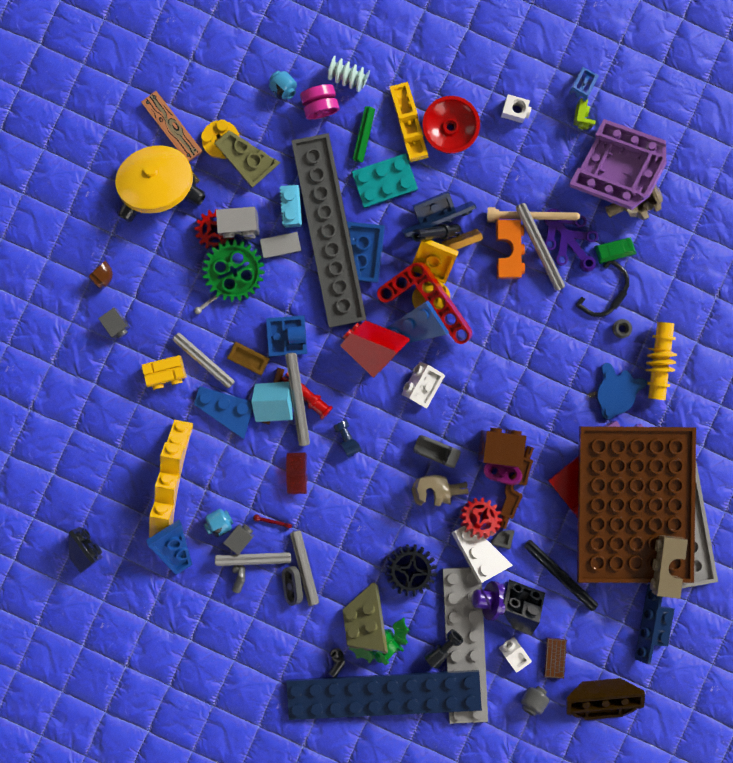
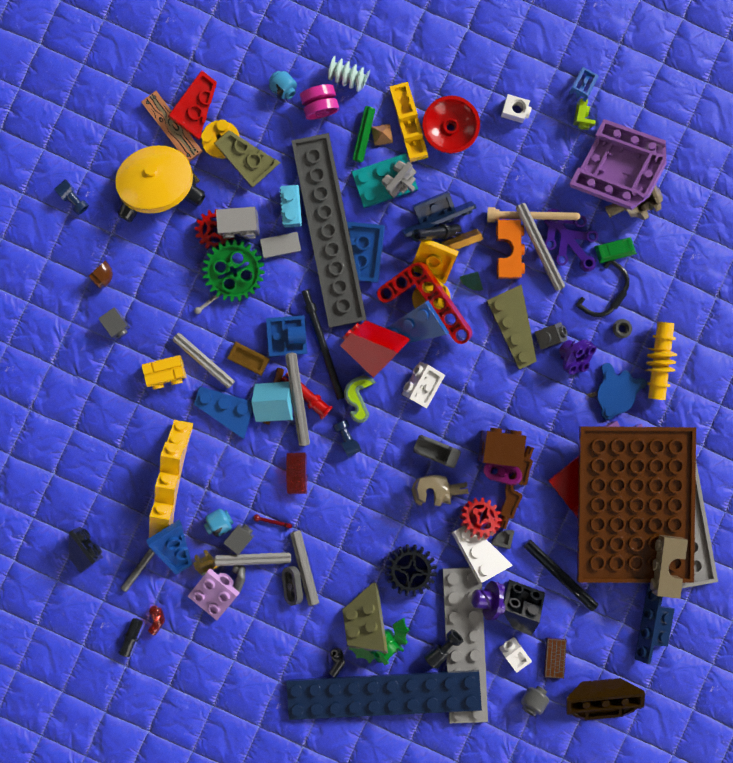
(66, 192): none -> dark blue leg
(130, 637): none -> black axle
(138, 569): none -> dark grey bar
(158, 619): none -> clear red arm
(193, 106): none -> red wing
(204, 564): none -> clear yellow tile
(214, 593): none -> lavender plate
(311, 310): none -> black bar
(354, 397): none -> animal
(382, 134): none -> medium nougat slope
(402, 180): none -> light grey hips
(472, 281): none -> tile
(512, 319): none -> olive wing
(551, 335): none -> dark grey bracket
(576, 355): none -> dark purple plate

